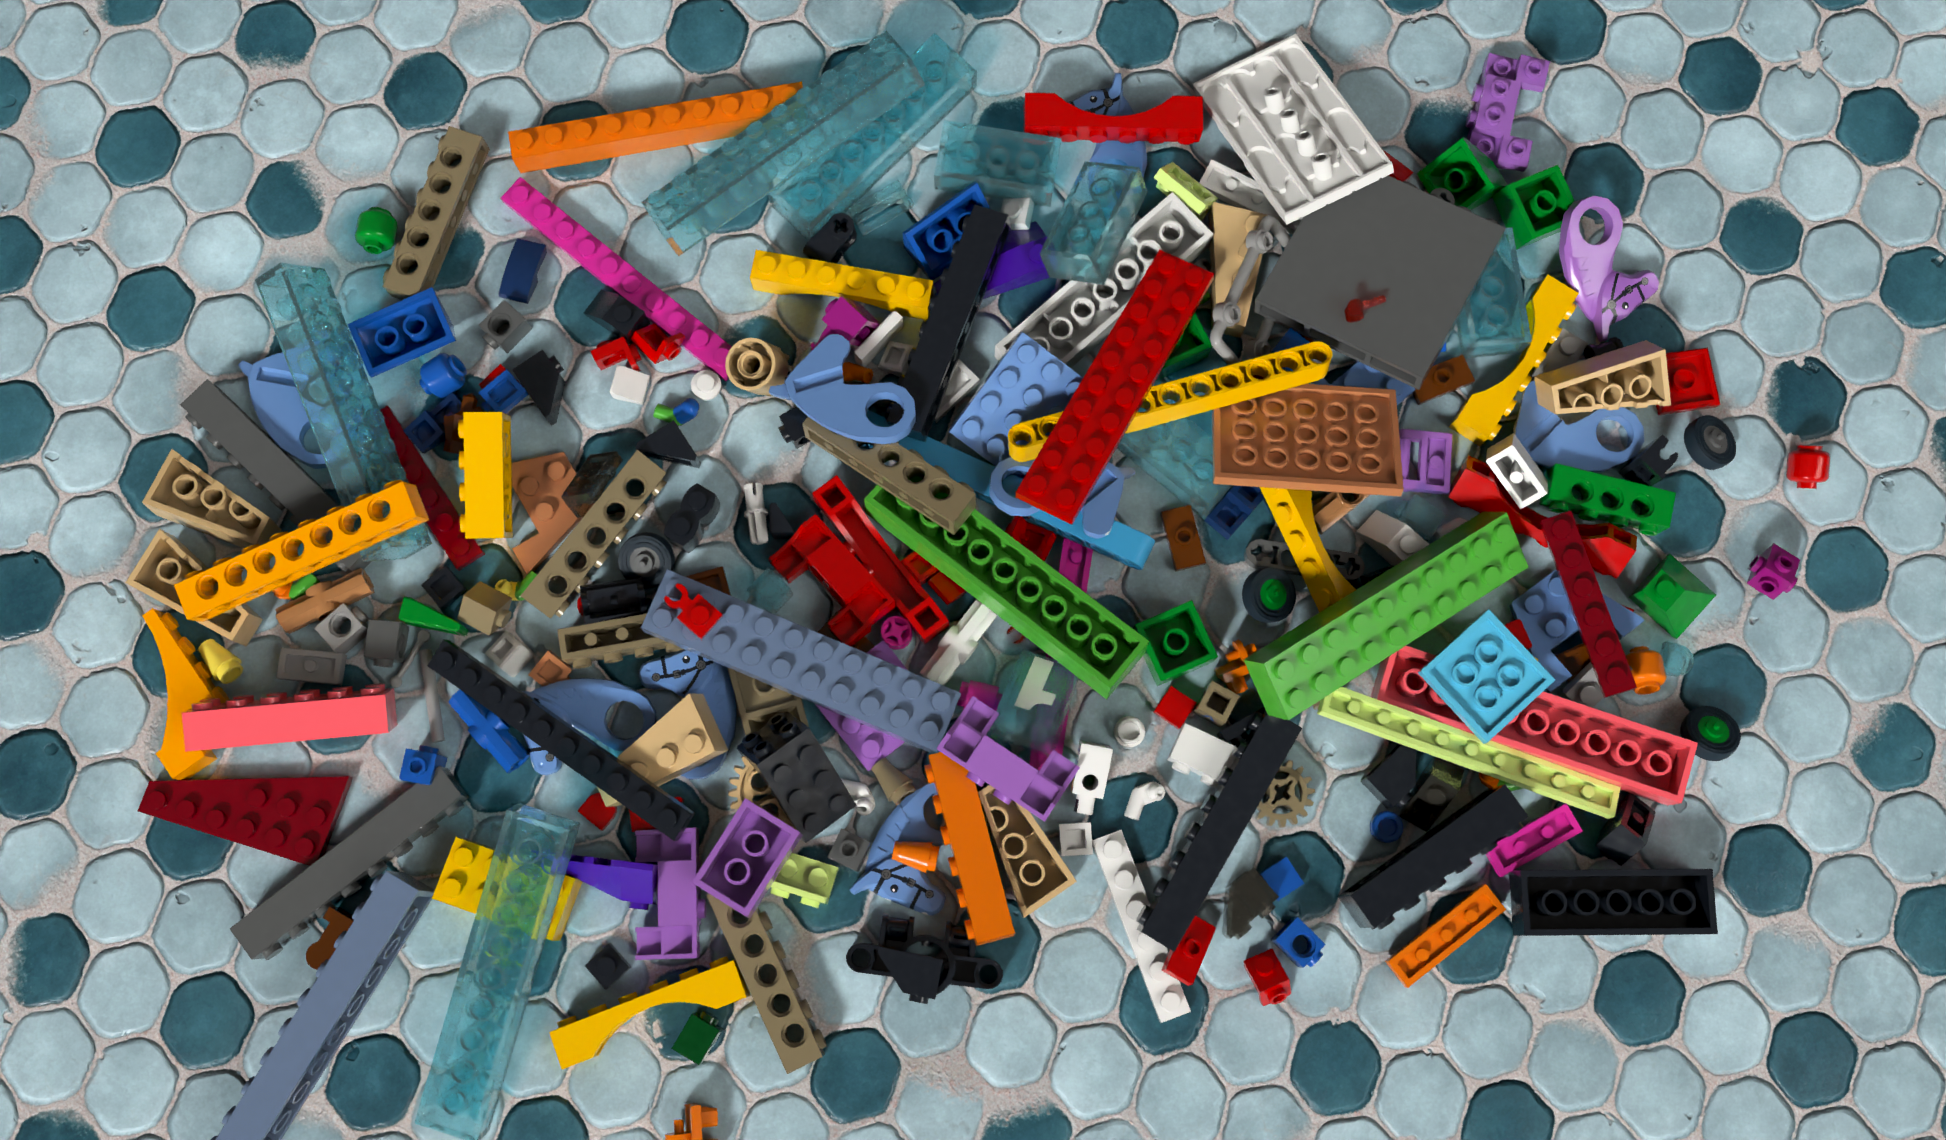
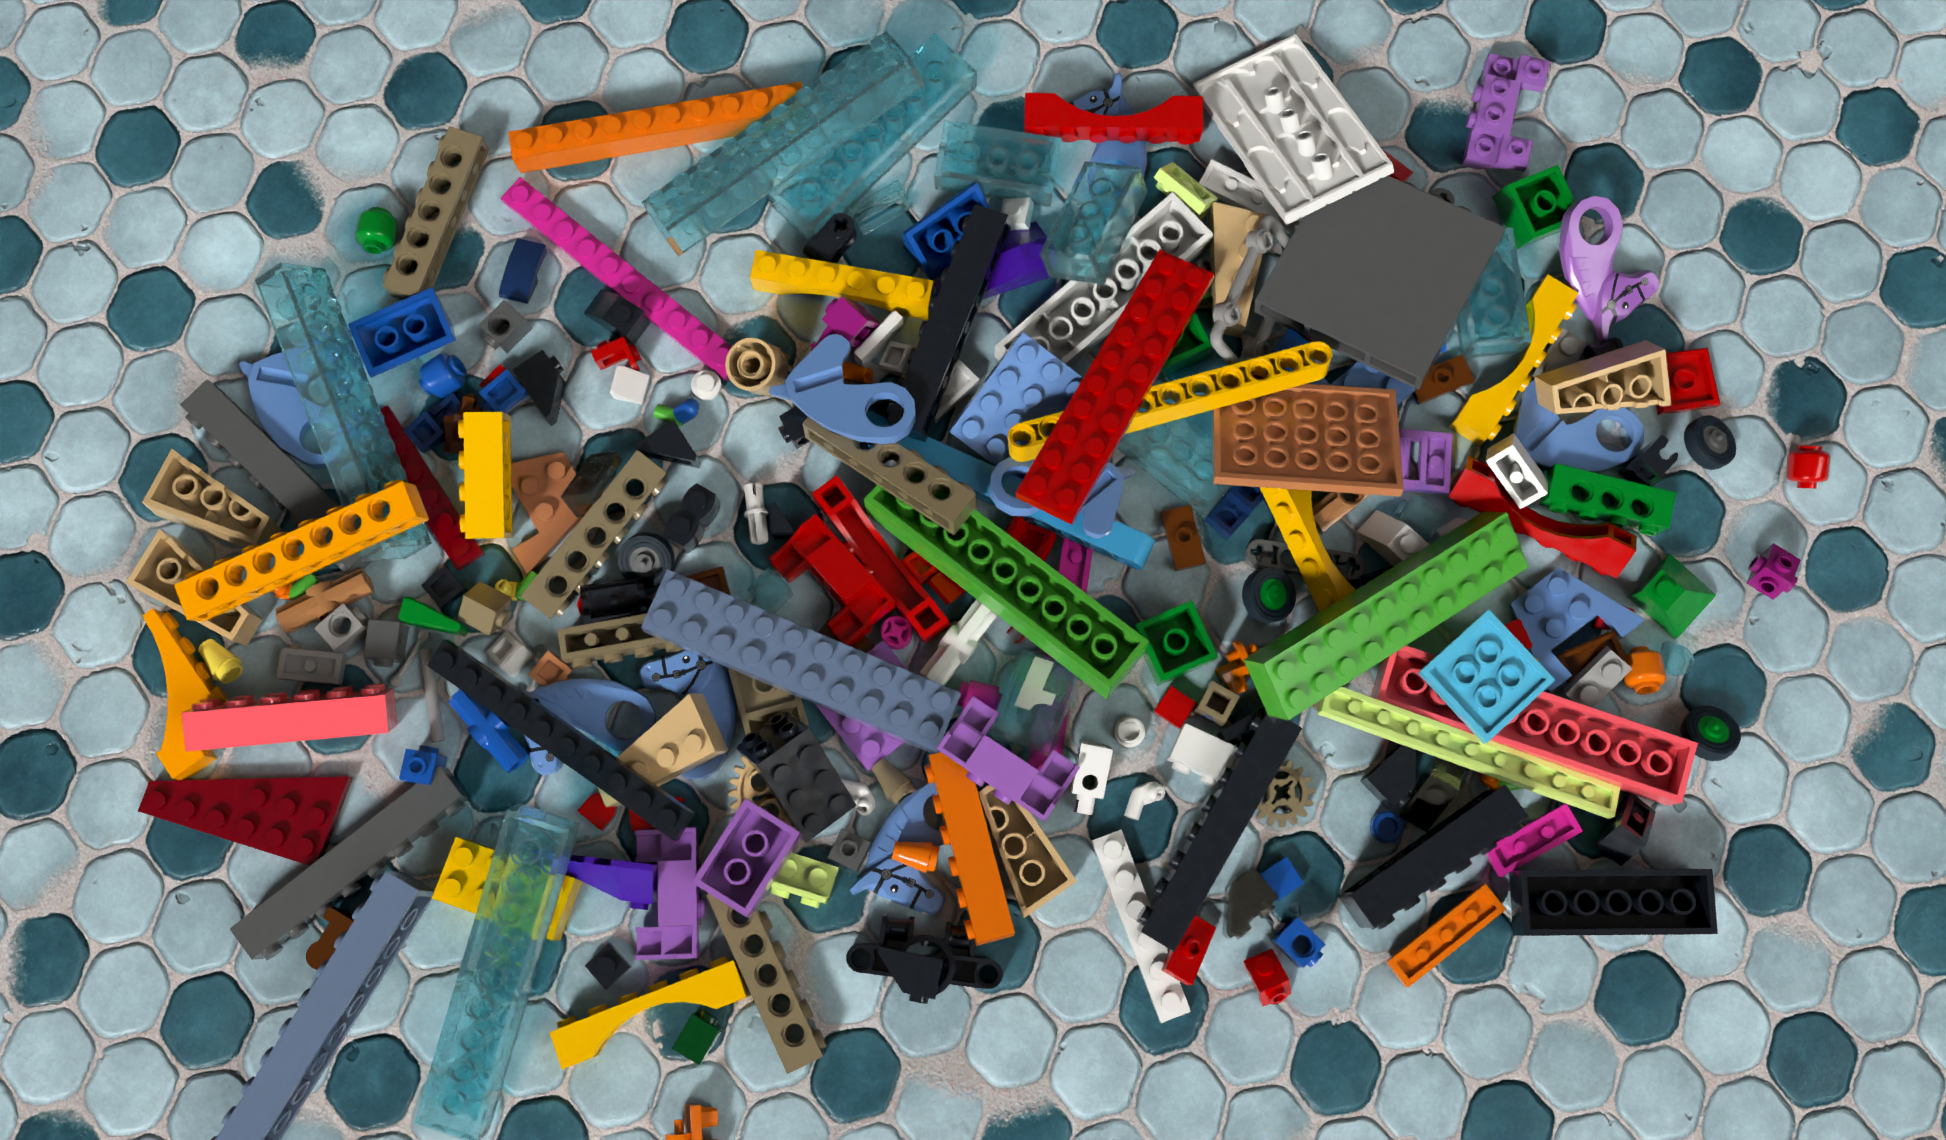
(657, 344): red bracket -> none
(696, 614): red plate -> none
(1075, 839): white plate -> none
(1355, 308): clear red hand -> none
(1465, 174): green slope -> none
(1587, 604): dark red plate -> none

